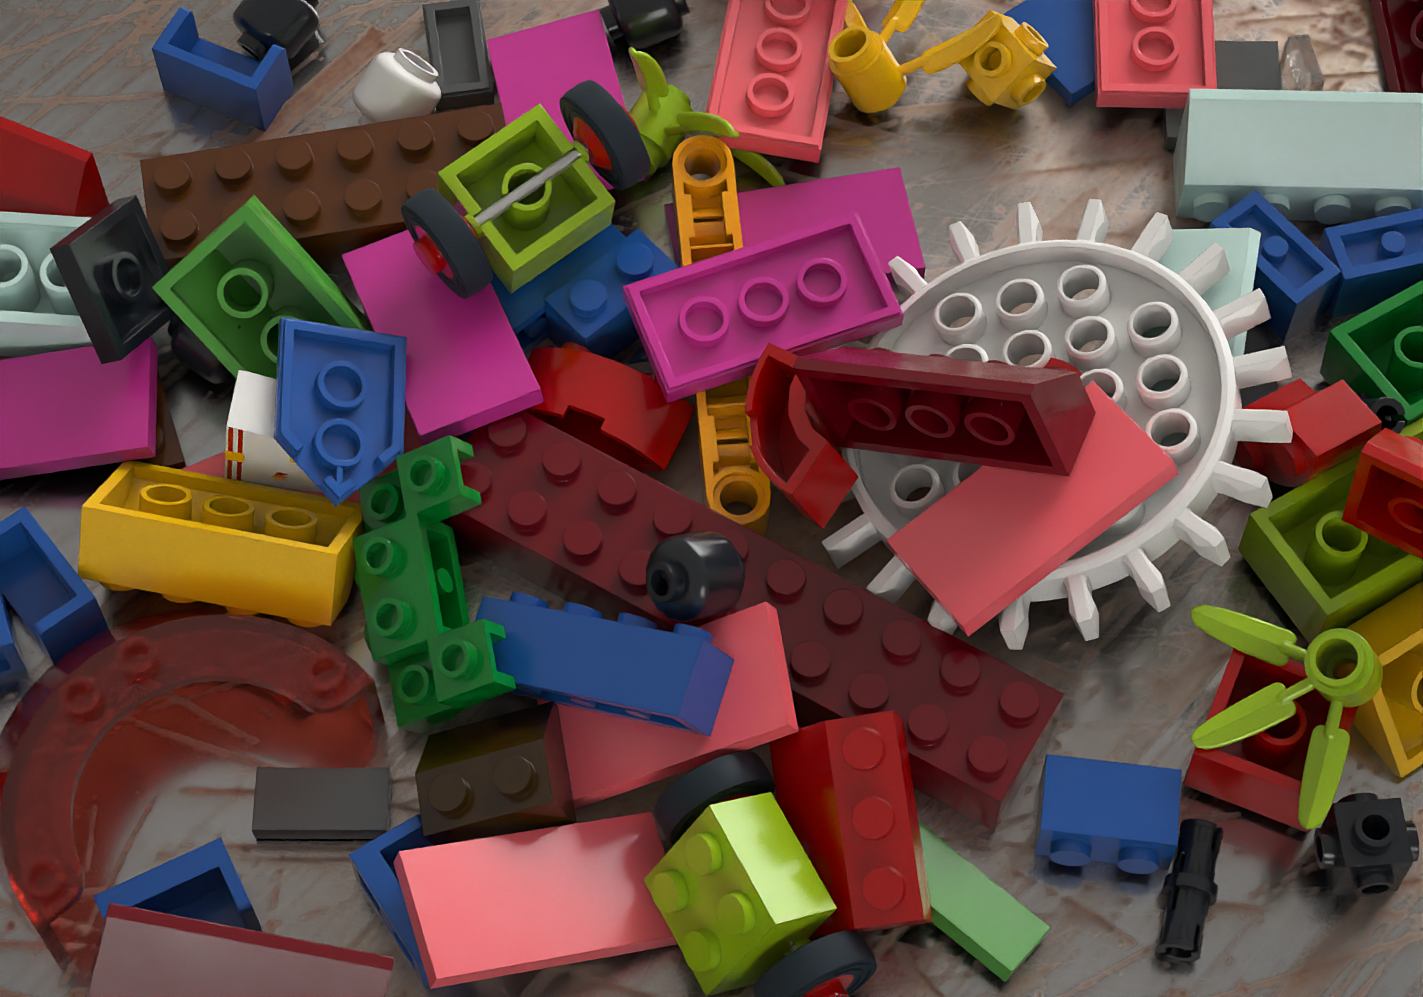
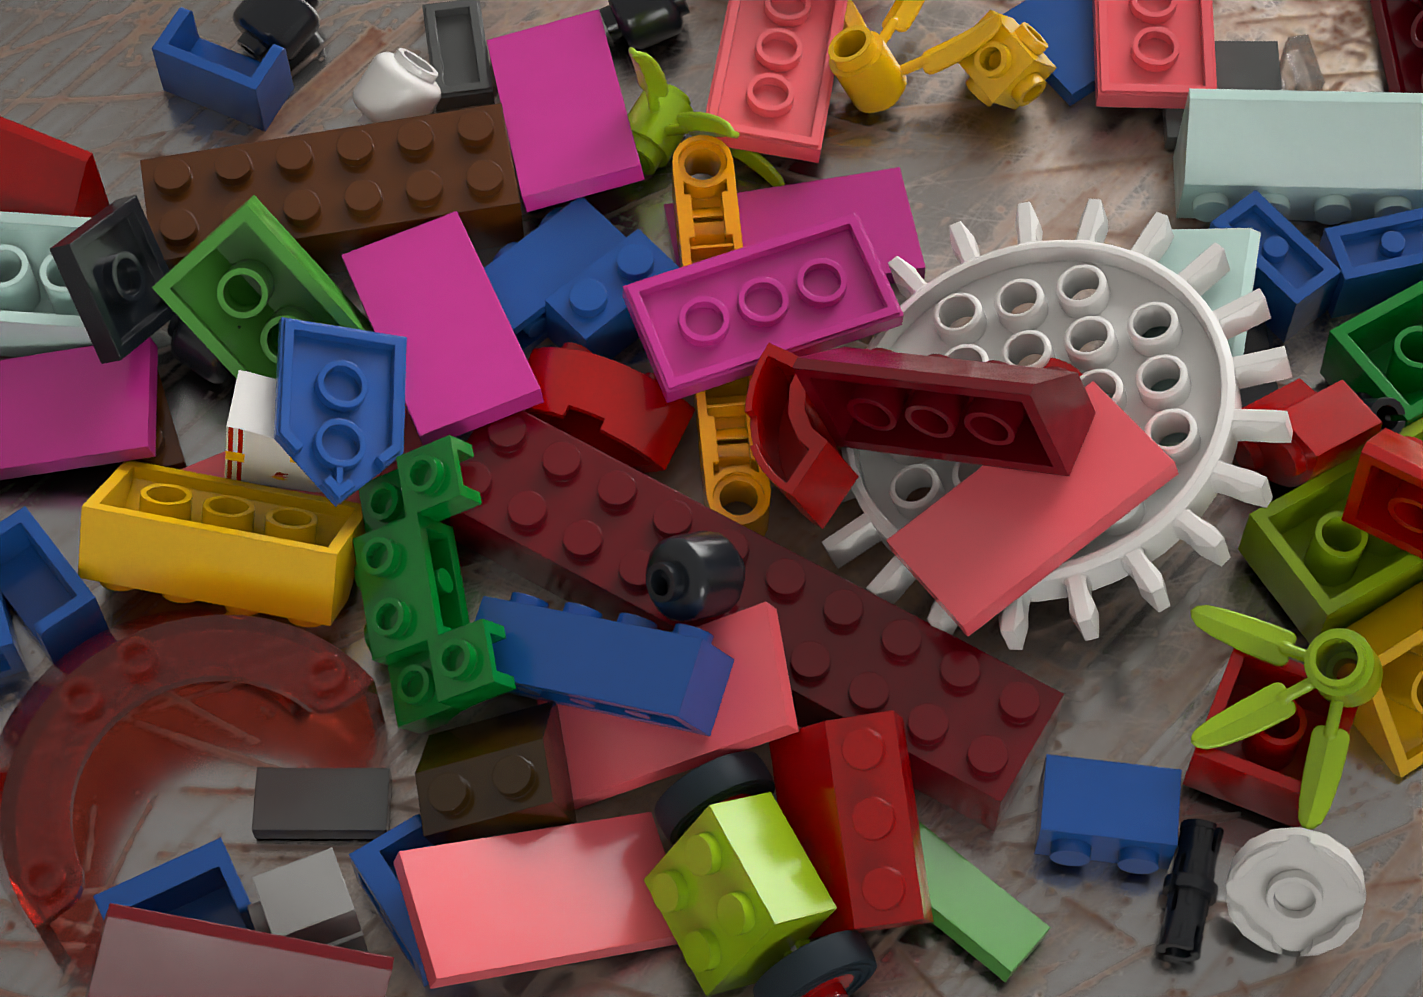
(307, 903): none -> light grey piece
(527, 193): brick -> none
(1295, 891): none -> white tile
(1366, 845): black brick -> none

